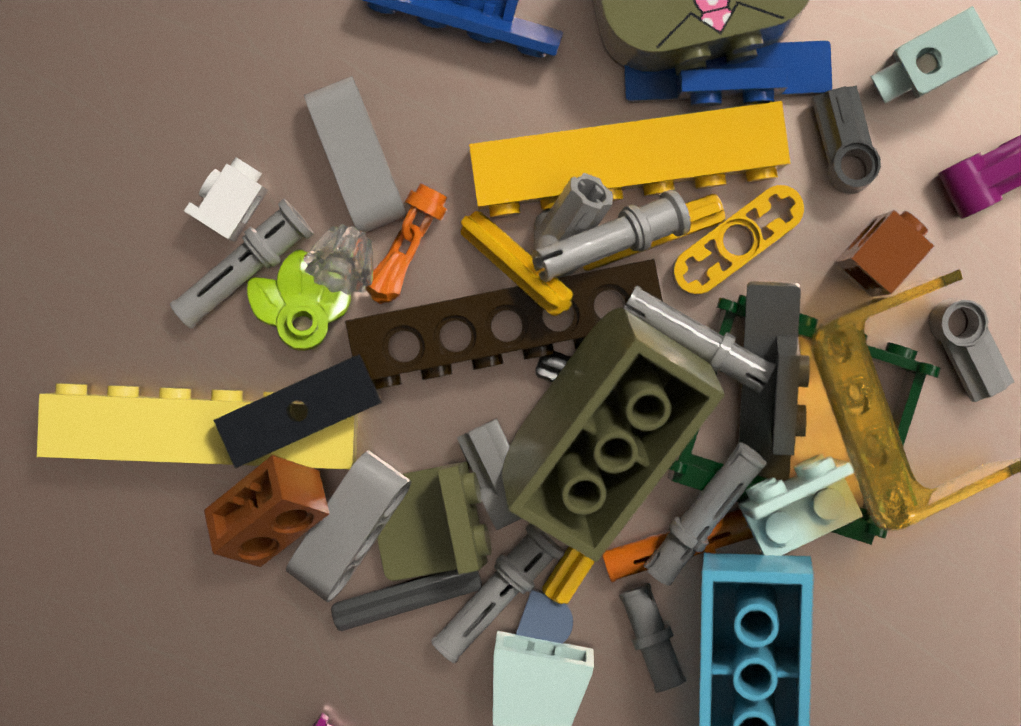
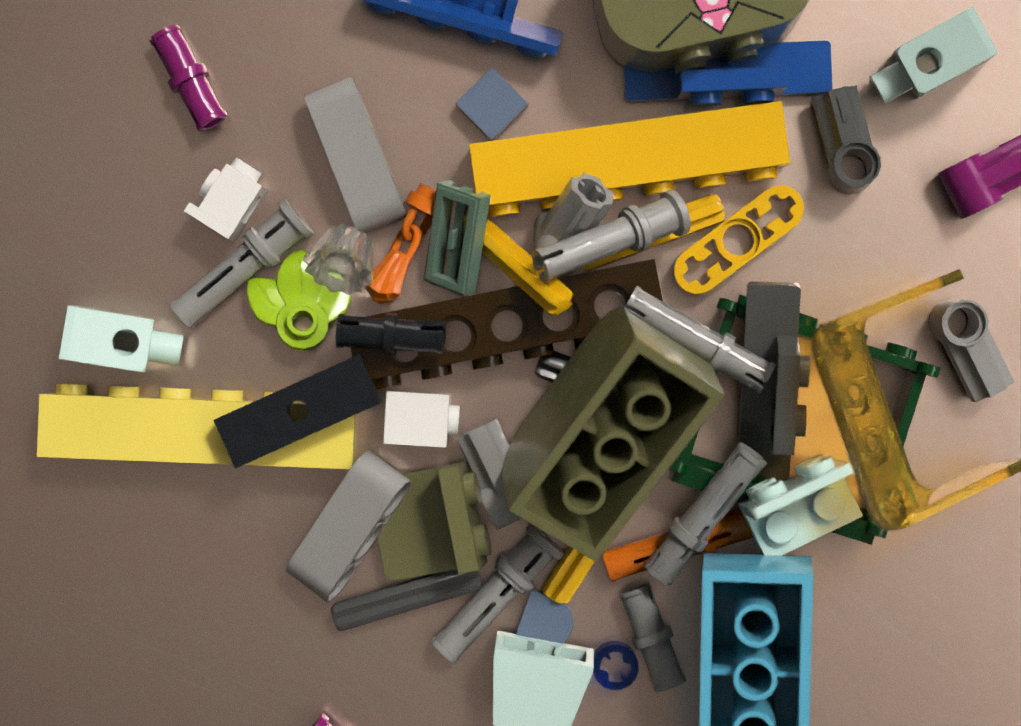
(91, 335): none -> light aqua torso
(188, 78): none -> magenta pin
(266, 511): dark orange brick -> none
(390, 334): none -> black pin
(420, 418): none -> white brick
(463, 241): none -> sand green tile
(492, 104): none -> sand blue tile
(628, 656): none -> clear blue bush
(885, 252): dark orange brick -> none

